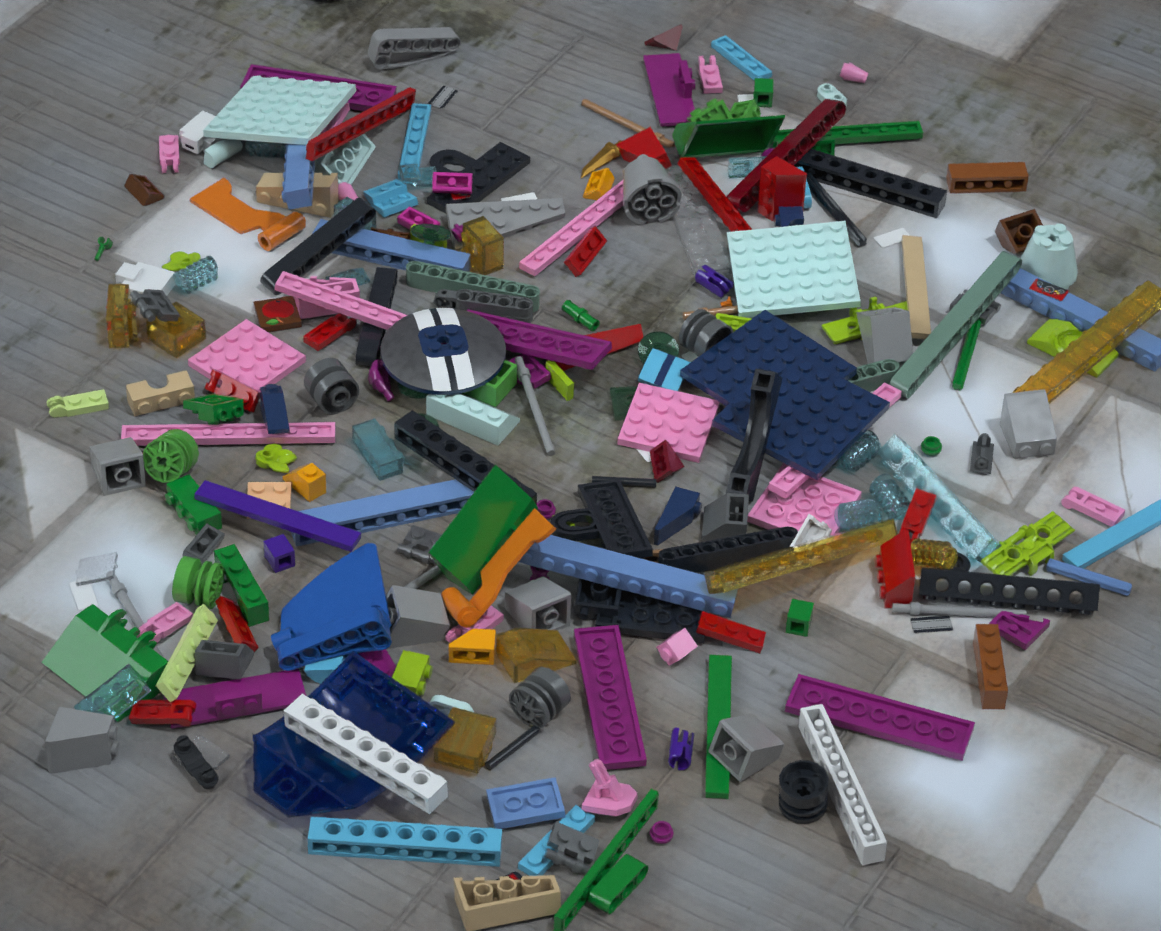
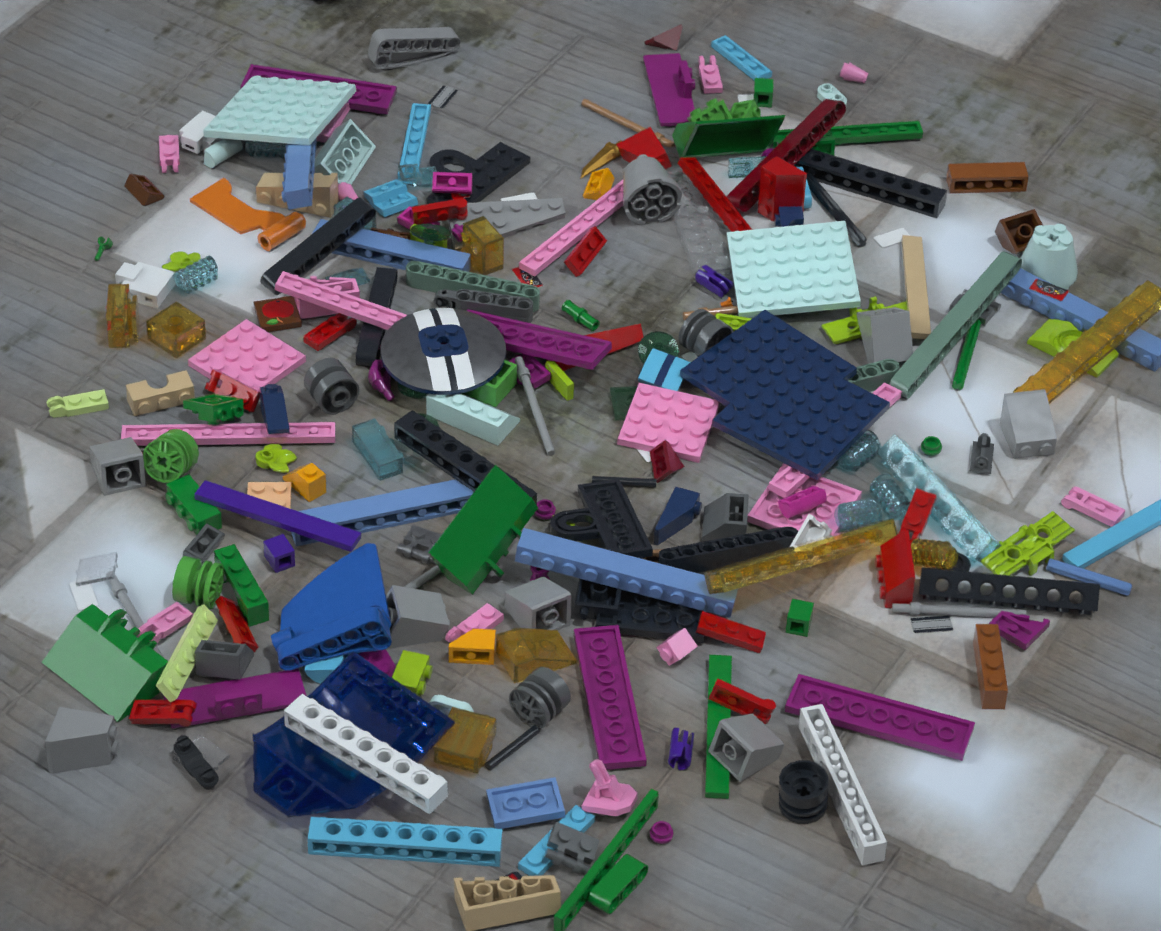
(116, 693): clear light blue brick -> none
(158, 305): dark grey plate -> none
(360, 124): red plate -> none
(440, 211): none -> red plate
(467, 613): orange door -> none
(527, 278): none -> sticker
(742, 701): none -> red plate
(763, 402): black arch -> none
(802, 501): none -> dark pink brick

